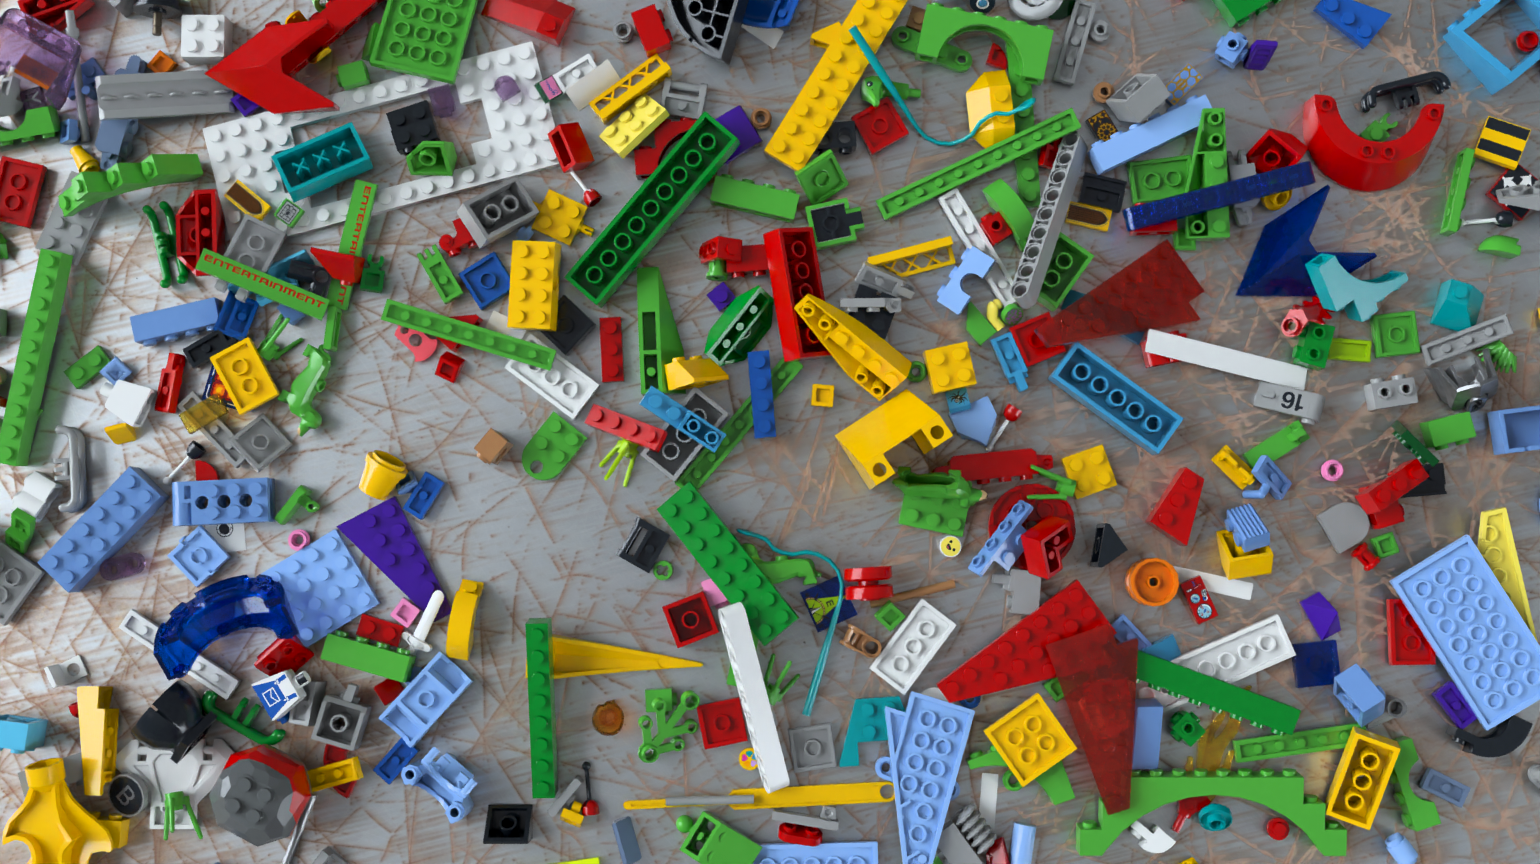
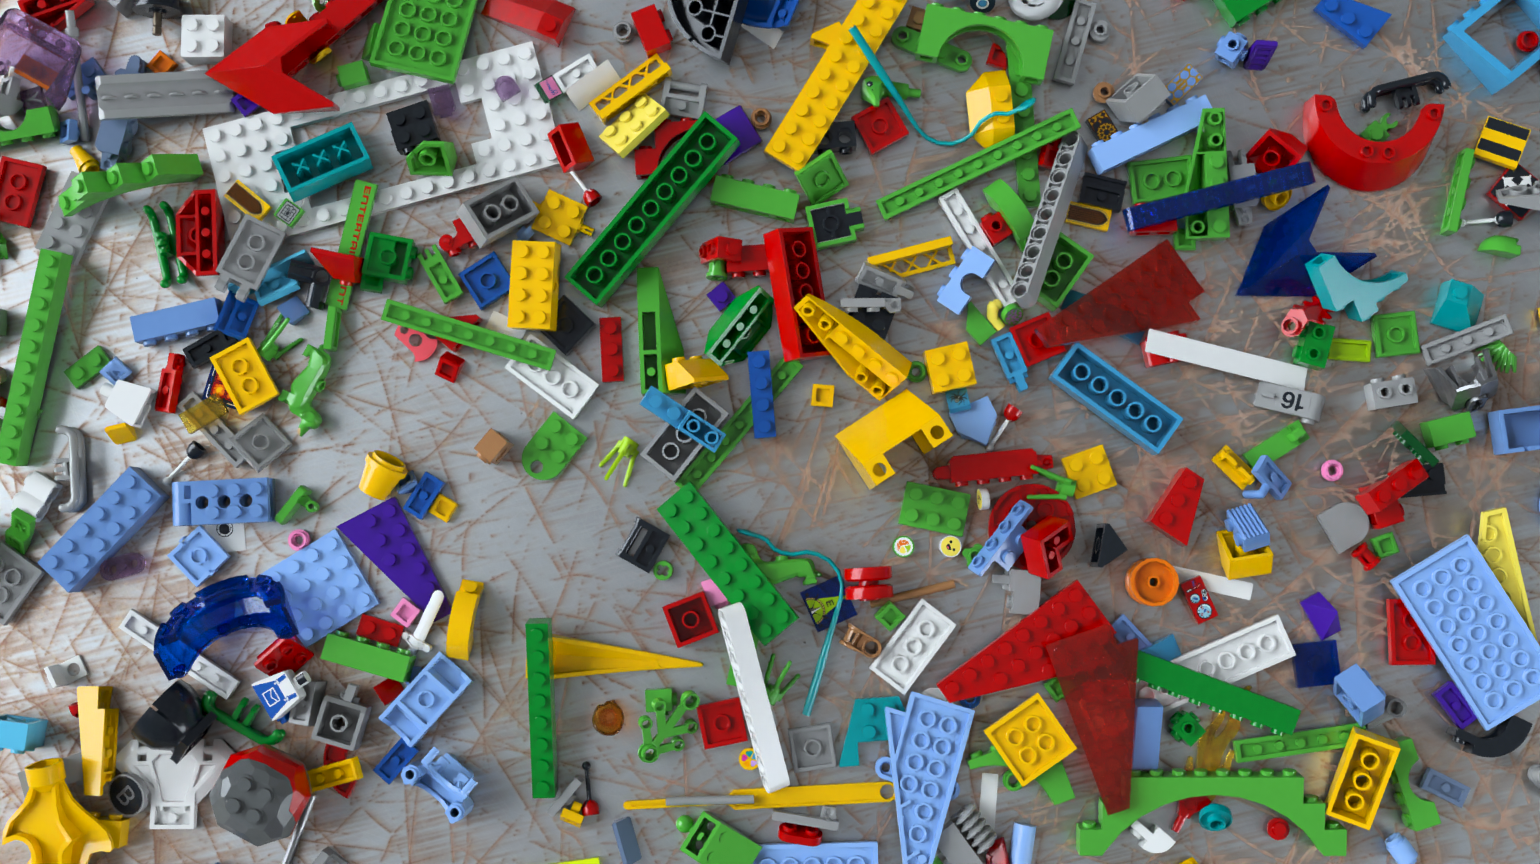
(174, 802): bright green plant -> none
(205, 471): red tile -> none
(262, 284): bright green tile -> none
(389, 258): none -> green plate
(443, 507): none -> yellow tile
(509, 824): black slope -> none
(626, 428): plate -> none
(903, 546): none -> tile
(939, 485): bright green animal -> none
(968, 553): none -> bright green plate
(983, 498): none -> white tile

